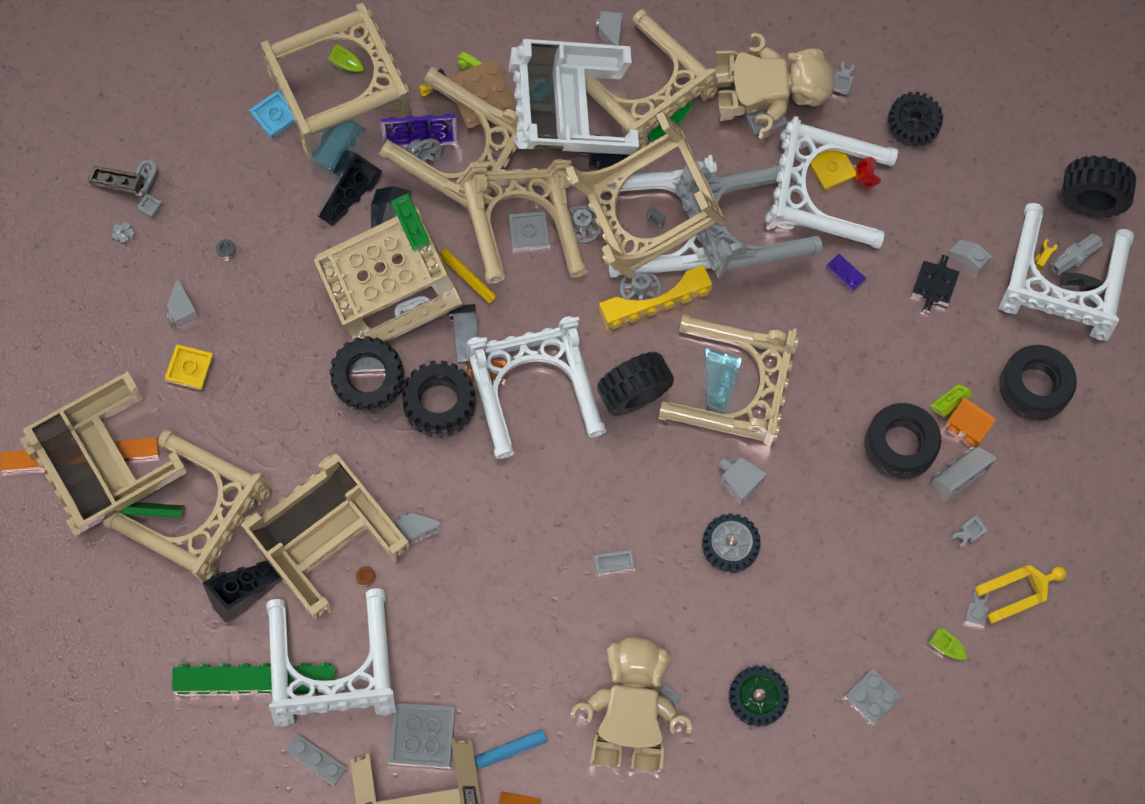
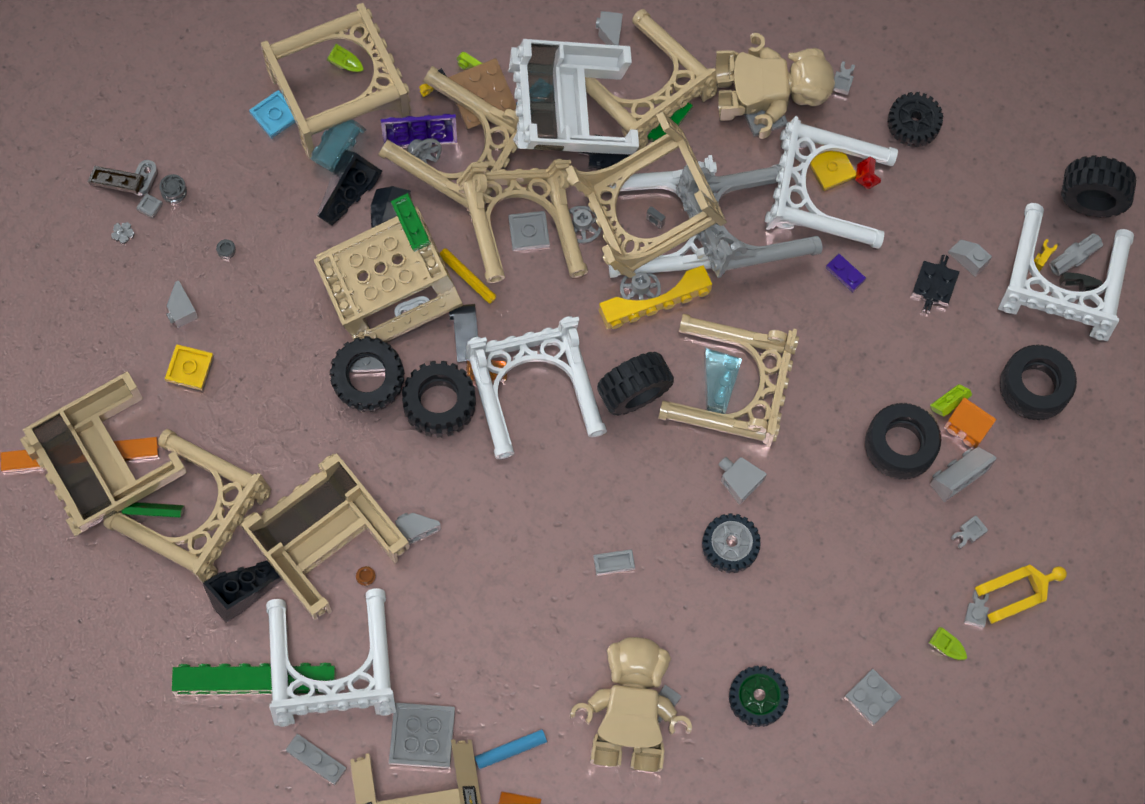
(173, 188): none -> dark grey wheel

